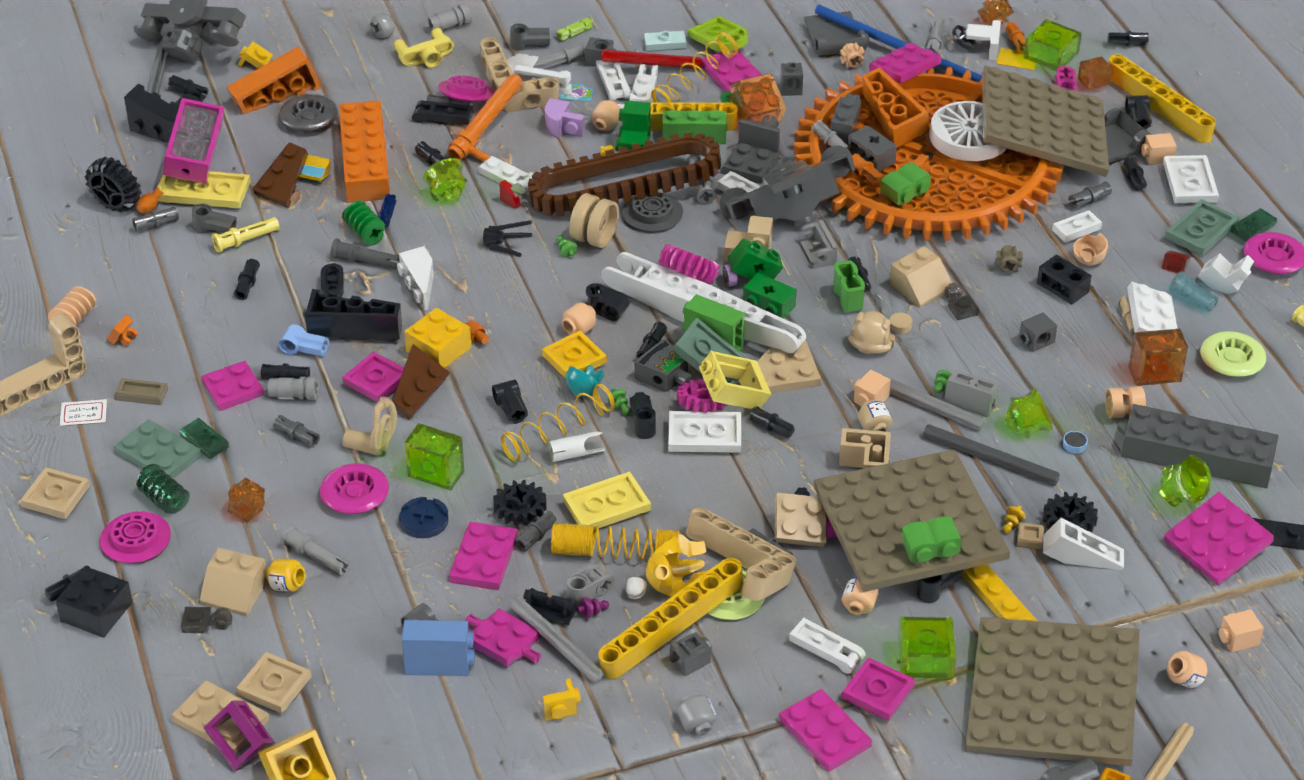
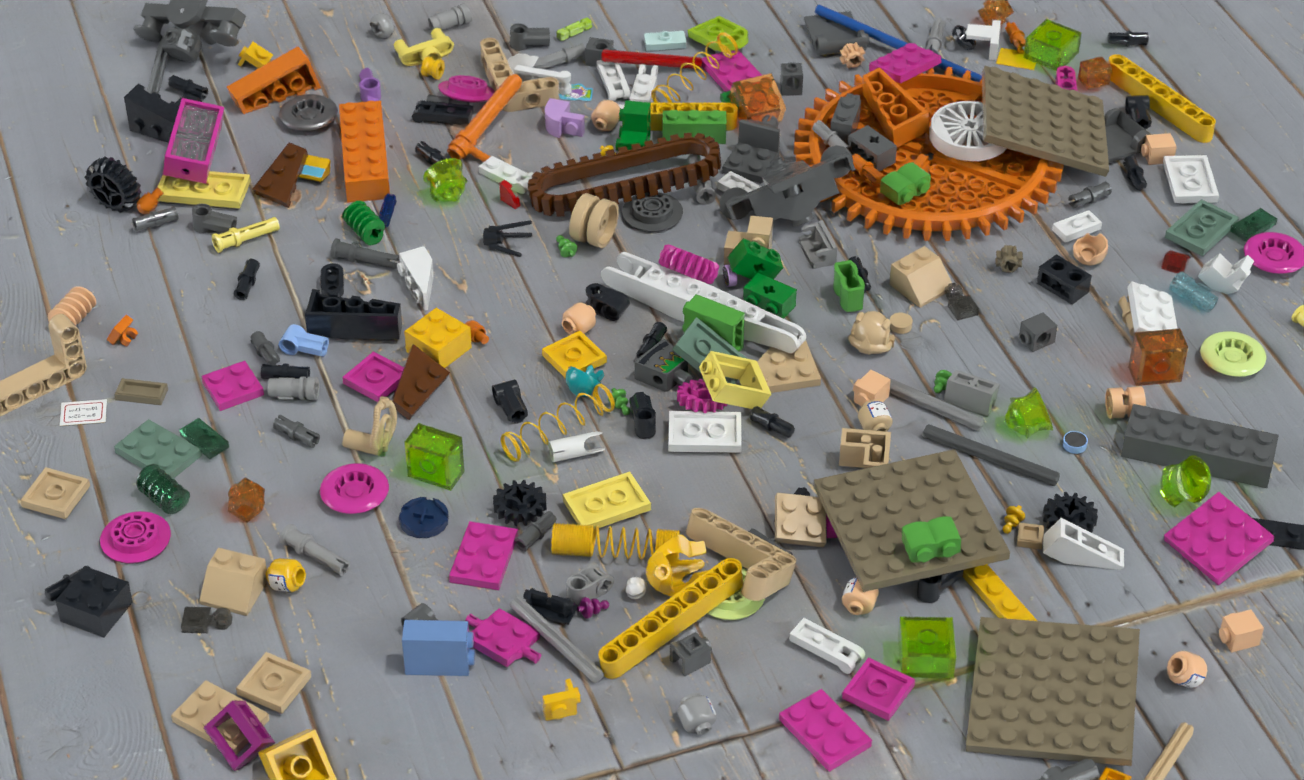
(264, 348): none -> dark grey axle
(369, 86): none -> medium lavender piece
(432, 67): none -> yellow wheel

